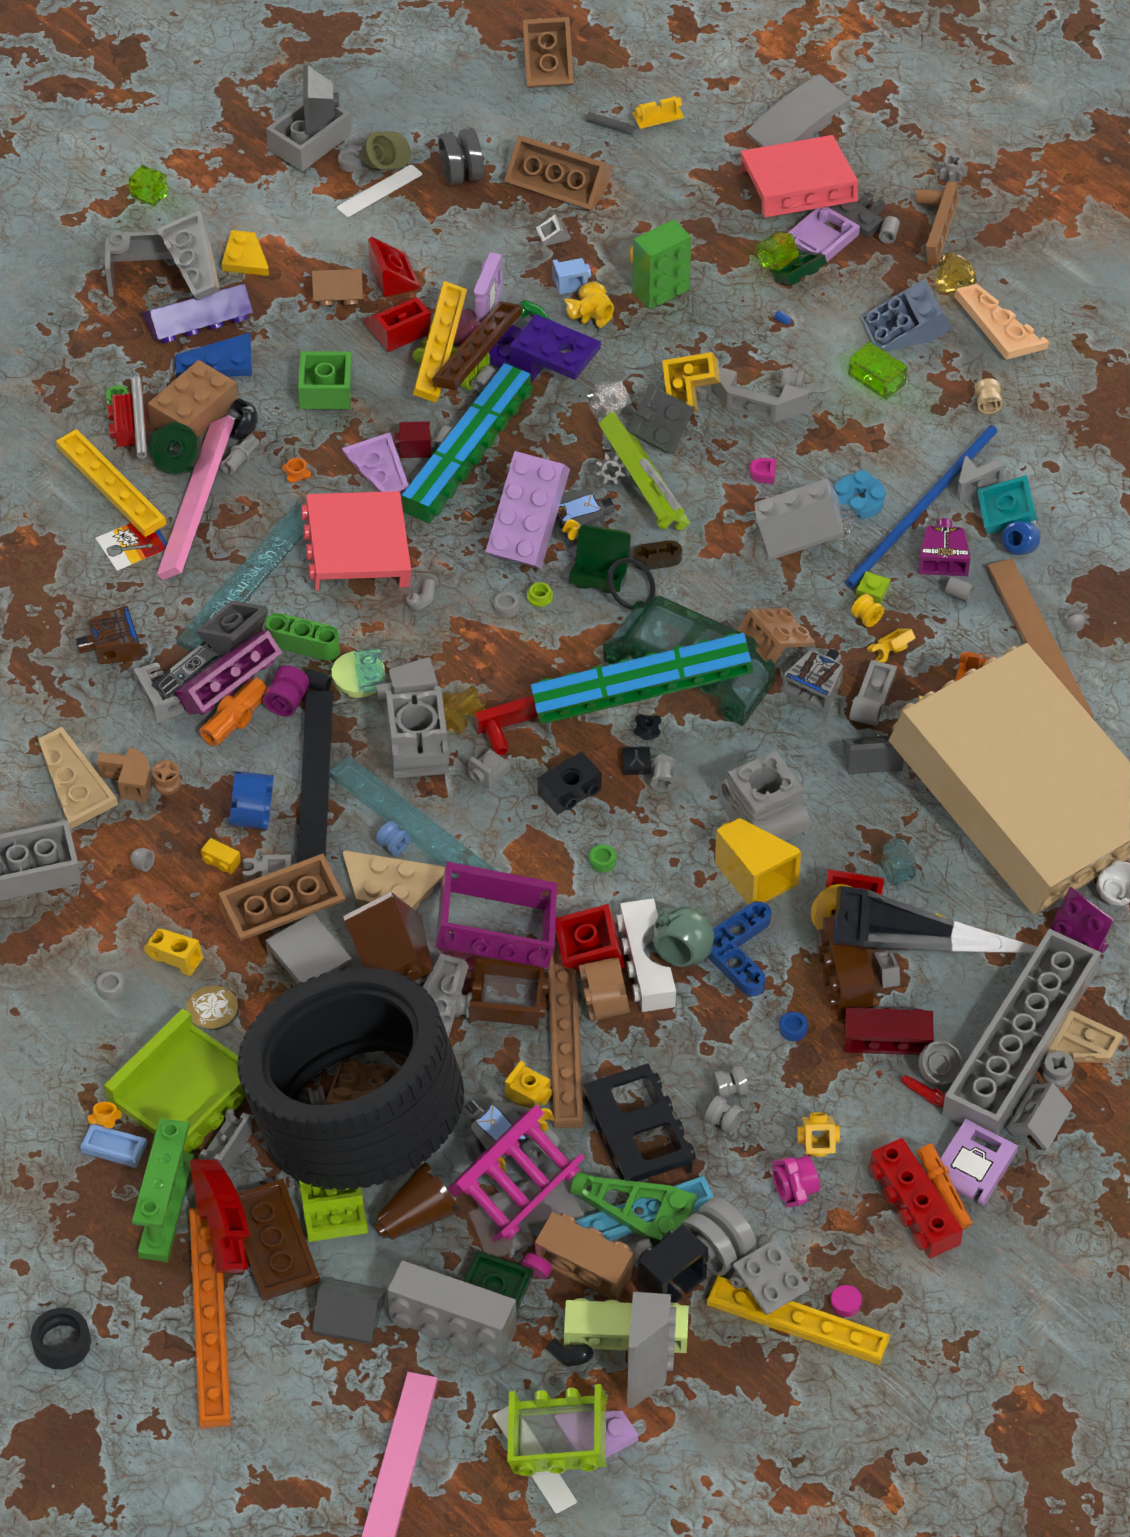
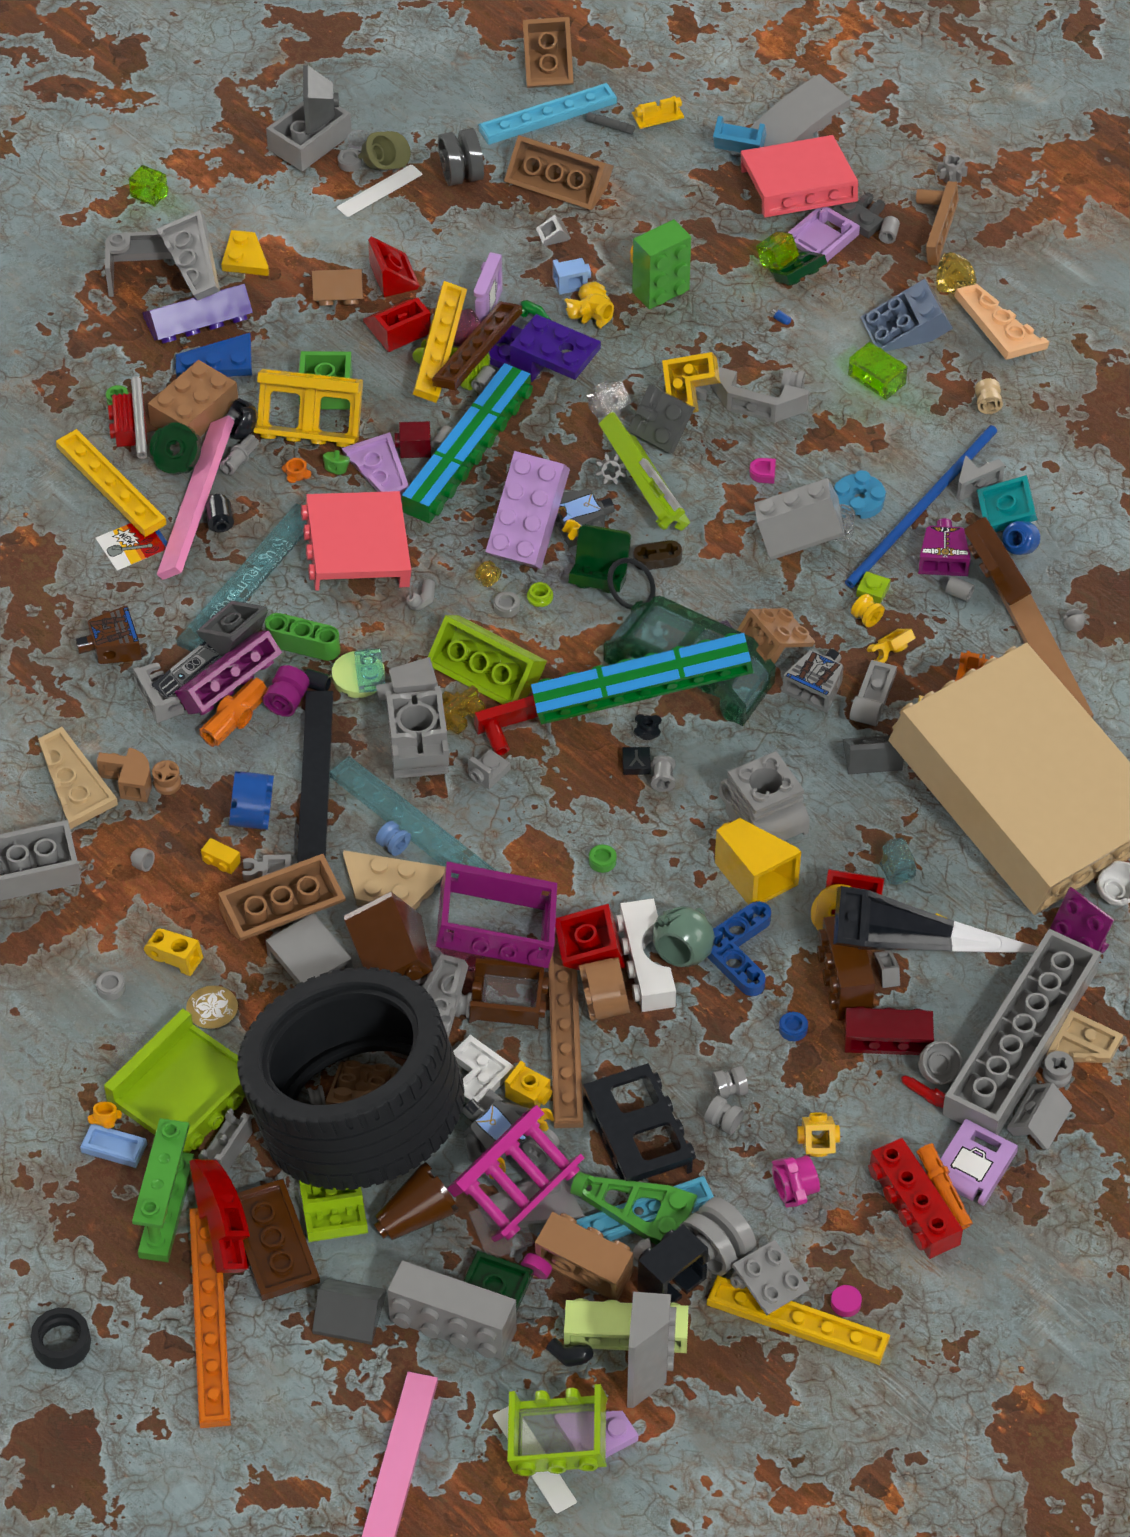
(219, 513): none -> black brick
(311, 390): none -> yellow window
(335, 462): none -> bright green piece
(484, 660): none -> lime slope
(485, 1068): none -> white plate
(488, 573): none -> clear yellow bush
(547, 113): none -> medium azure tile
(569, 783): black brick -> none
(736, 137): none -> dark azure panel
(996, 561): none -> reddish brown bracket

